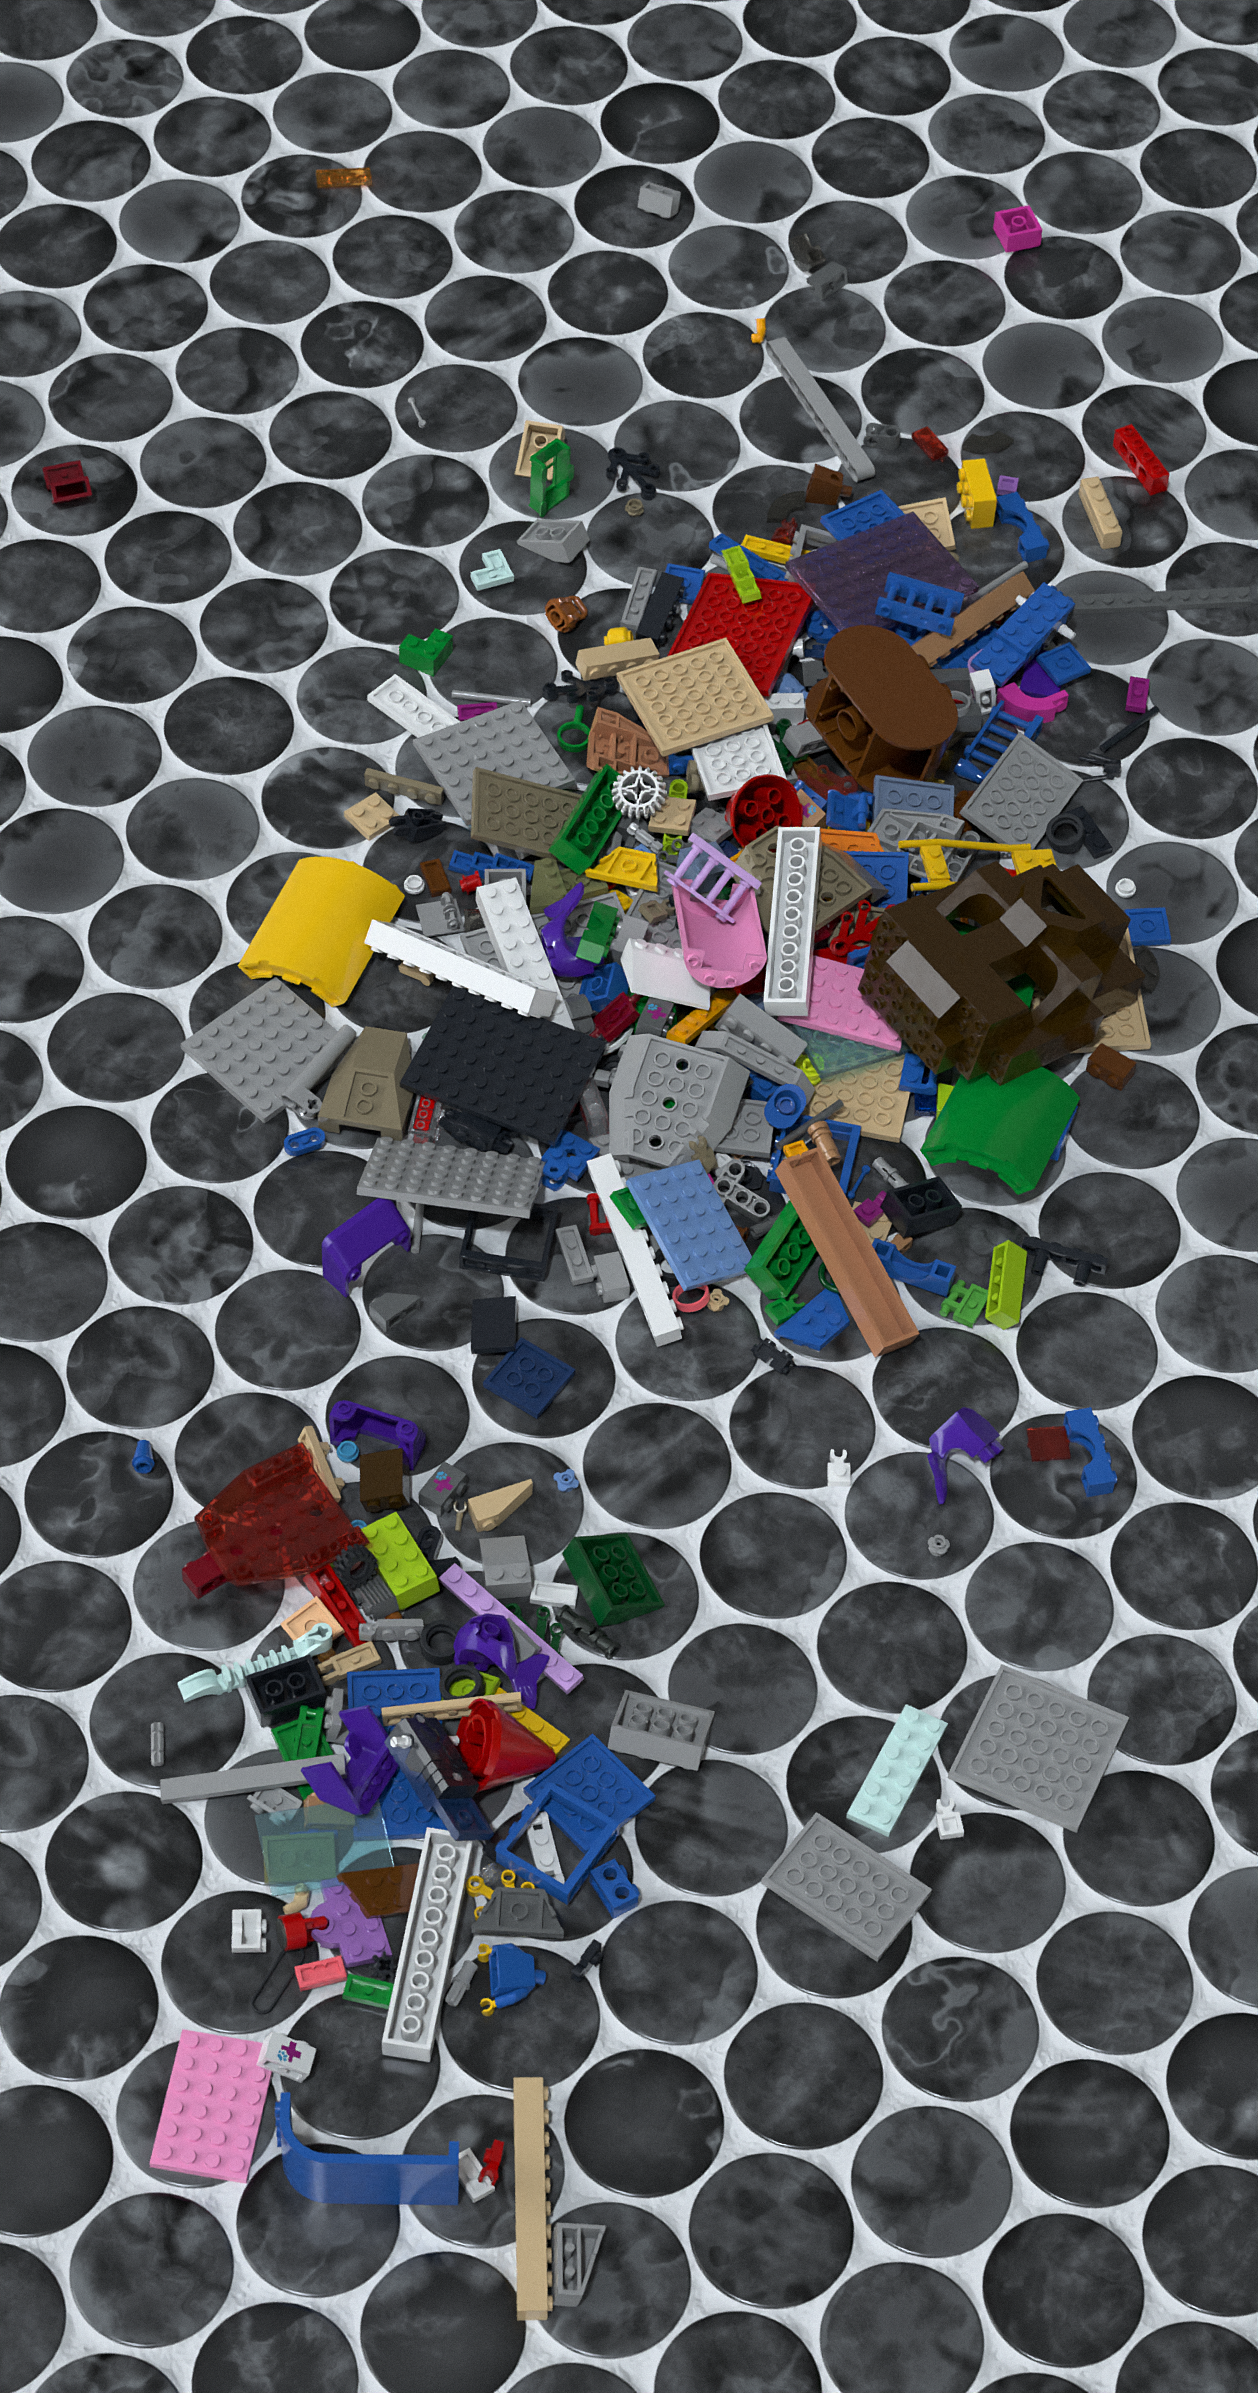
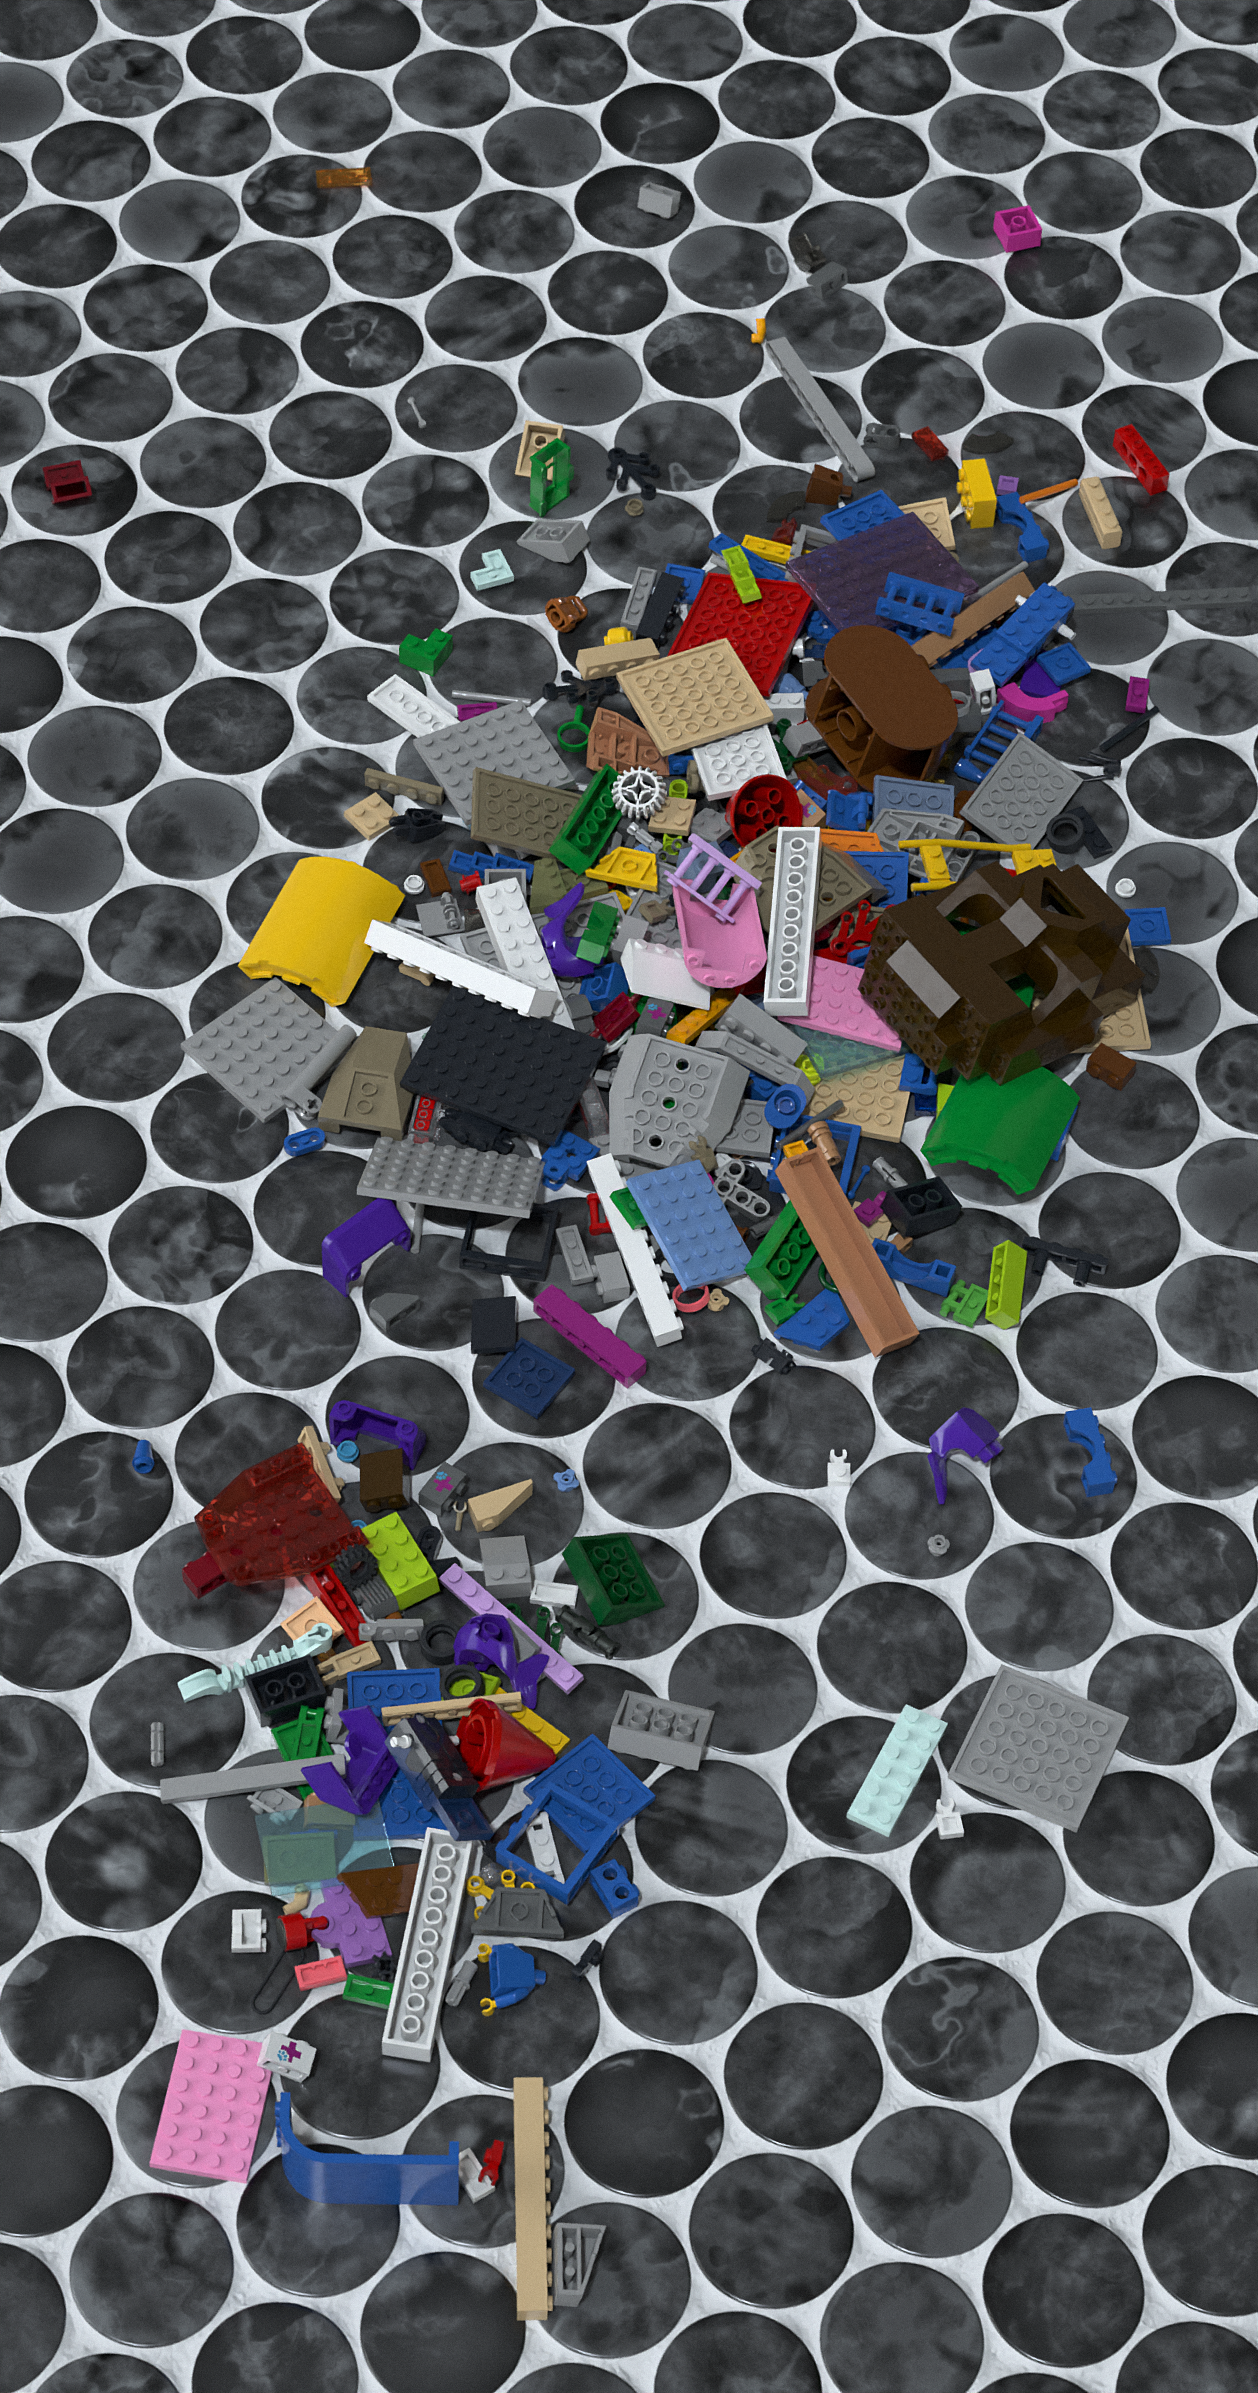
(590, 1336): none -> magenta brick
(846, 1886): light grey plate -> none
(1048, 491): none -> orange bar
(1048, 1443): clear red piece -> none

